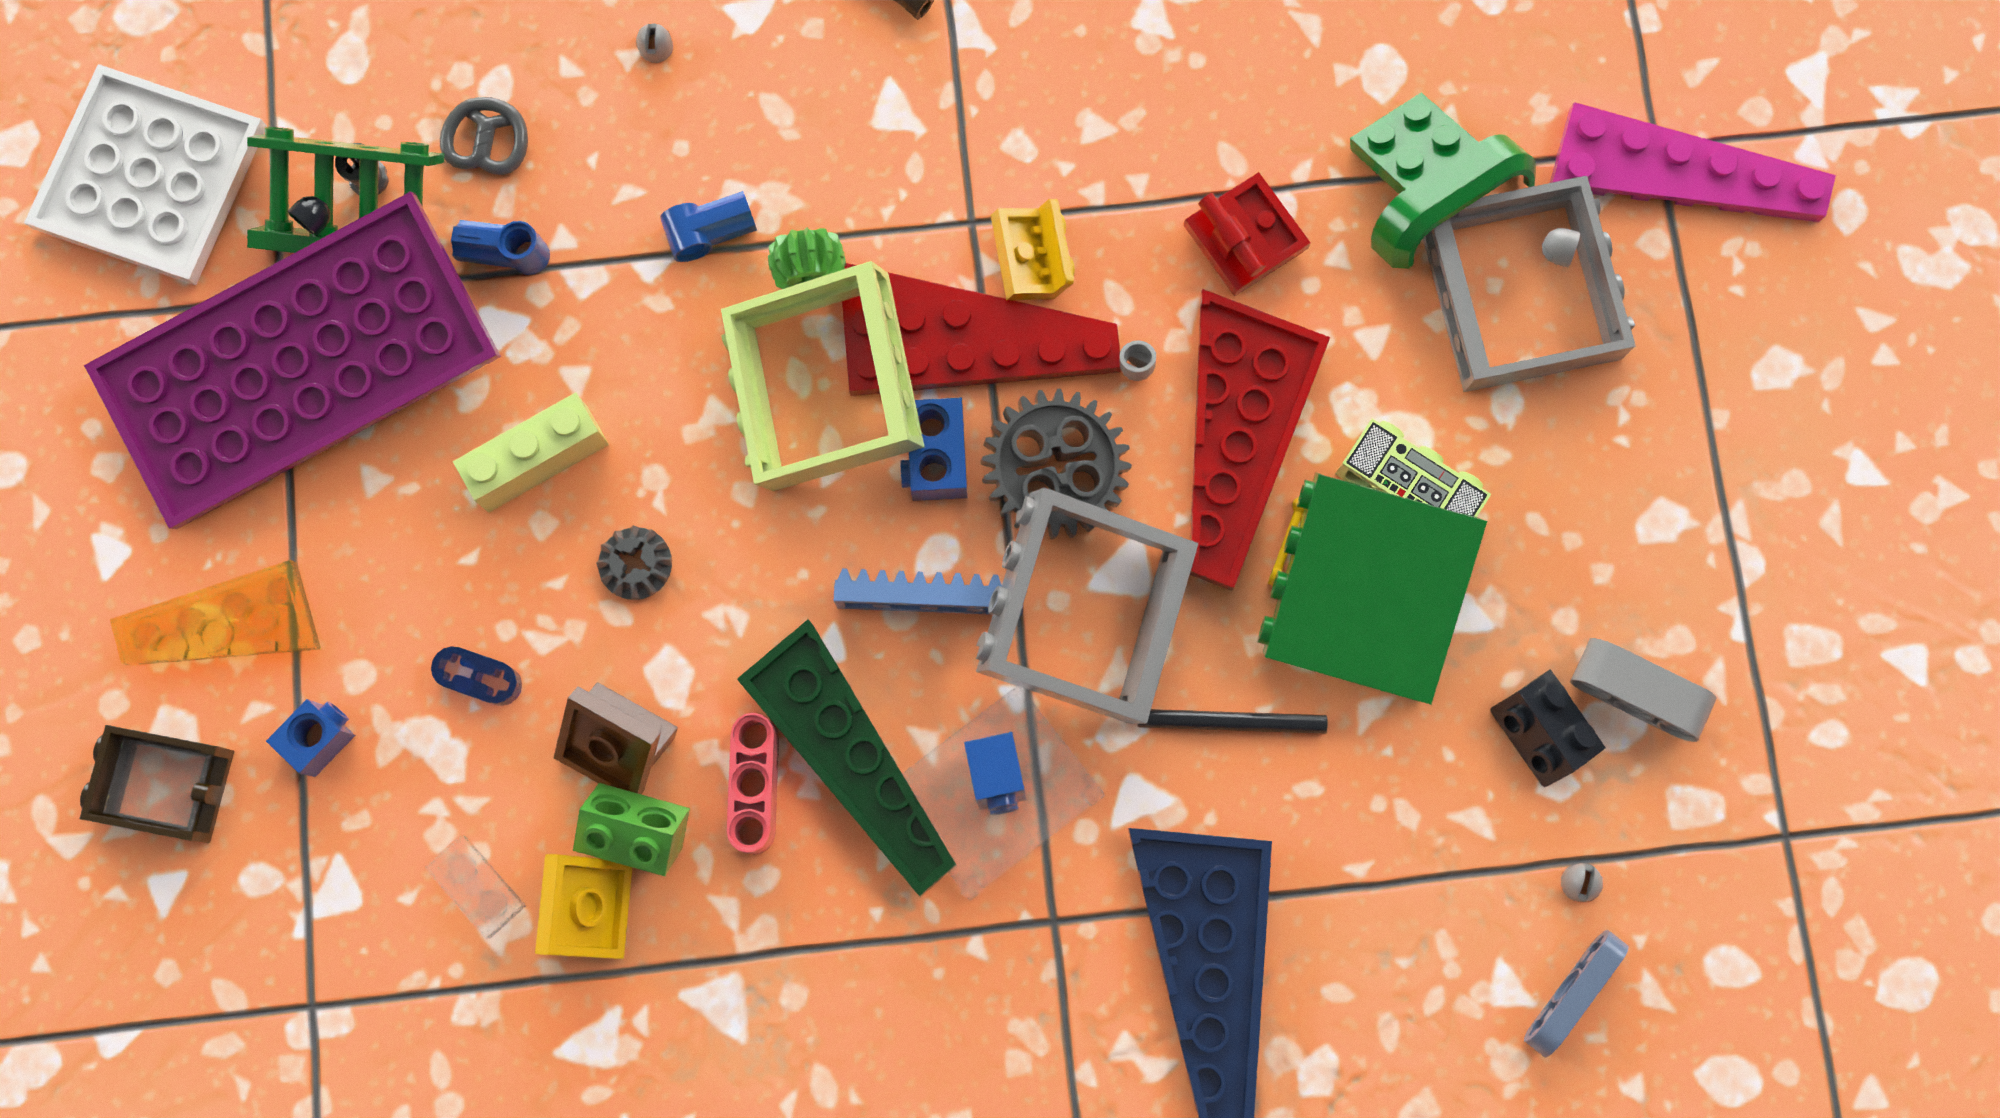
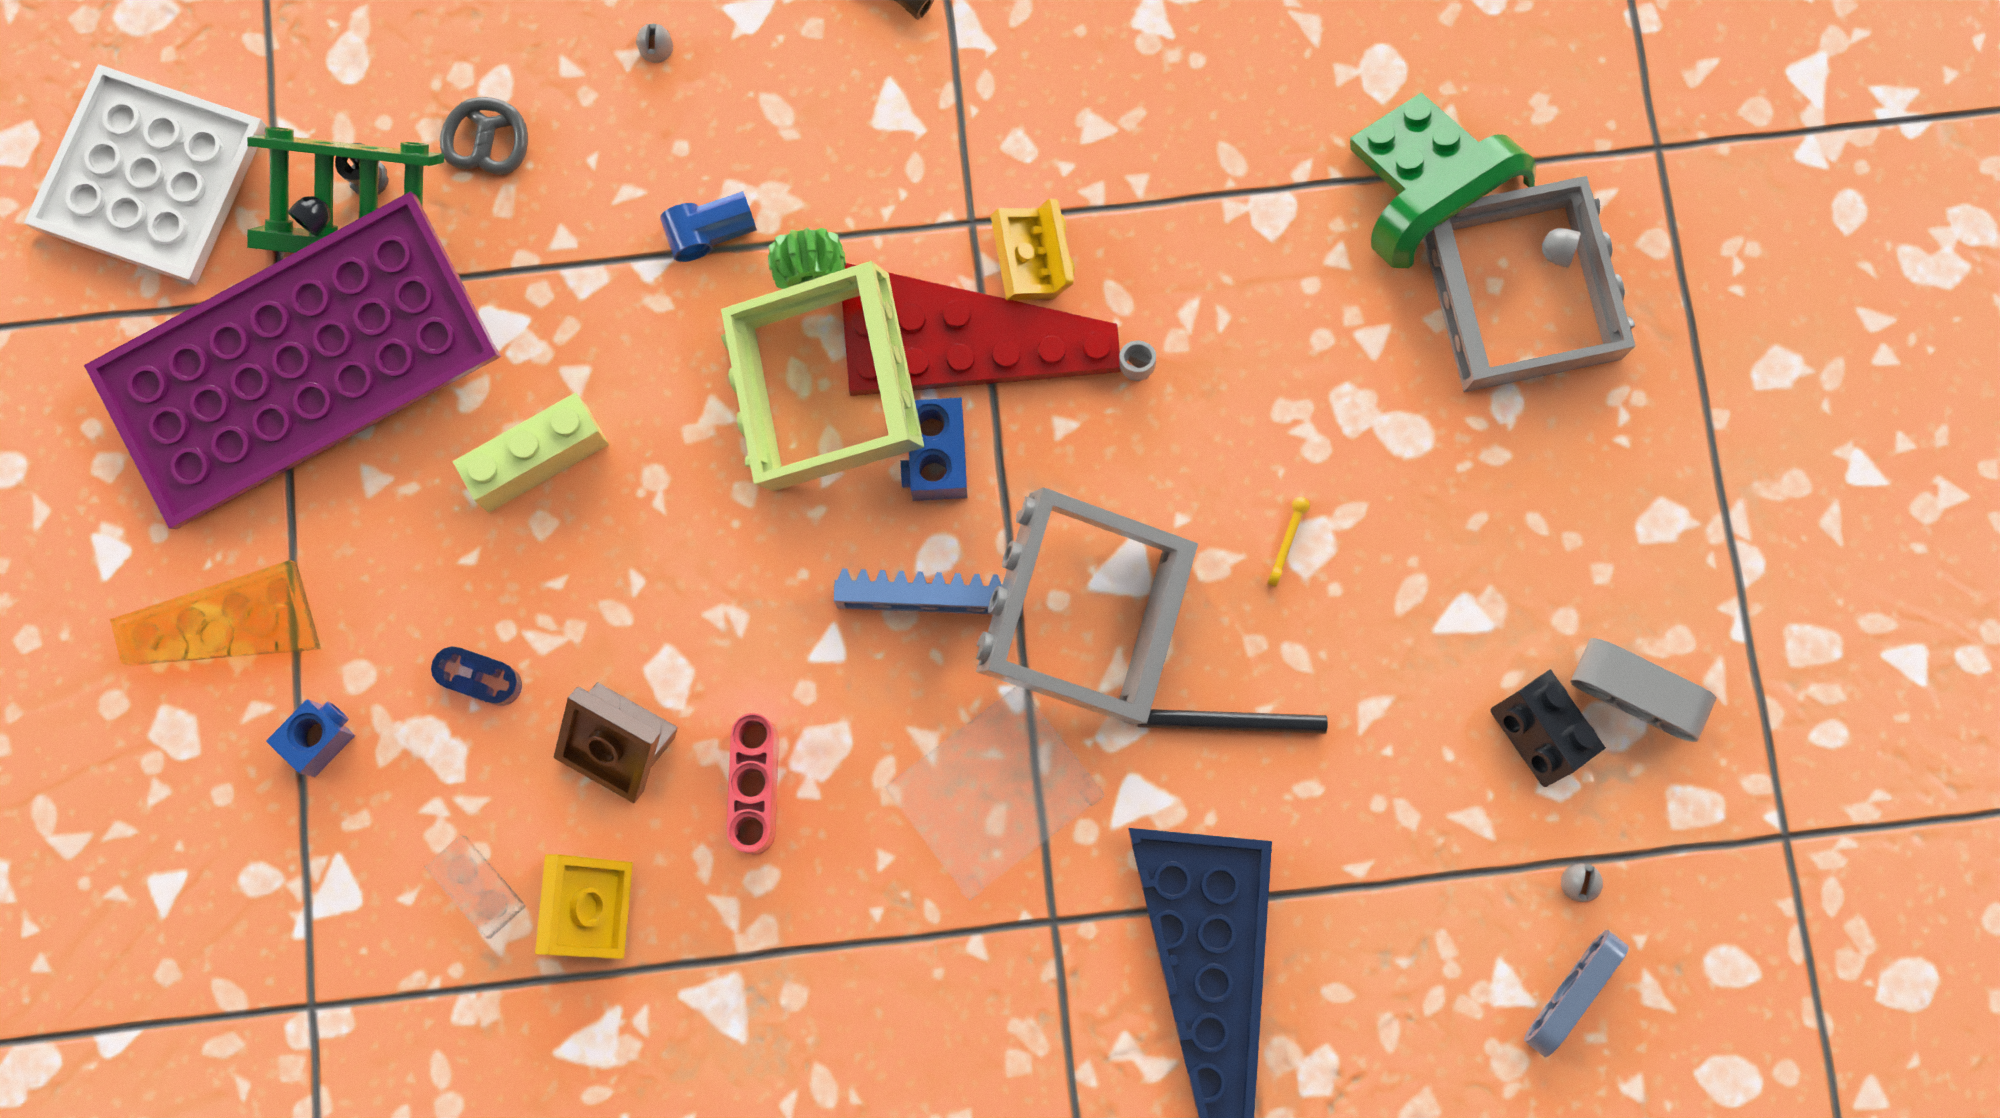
(156, 784): window -> none
(498, 245): blue piece -> none
(631, 829): bright green brick -> none
(638, 583): dark grey gear -> none
(828, 727): dark green wing -> none
(995, 773): blue brick -> none
(1045, 425): dark grey gear -> none
(1246, 233): red plate -> none
(1248, 404): red wing -> none
(1371, 587): green panel -> none
(1395, 466): brick -> none
(1671, 165): dark pink wing -> none

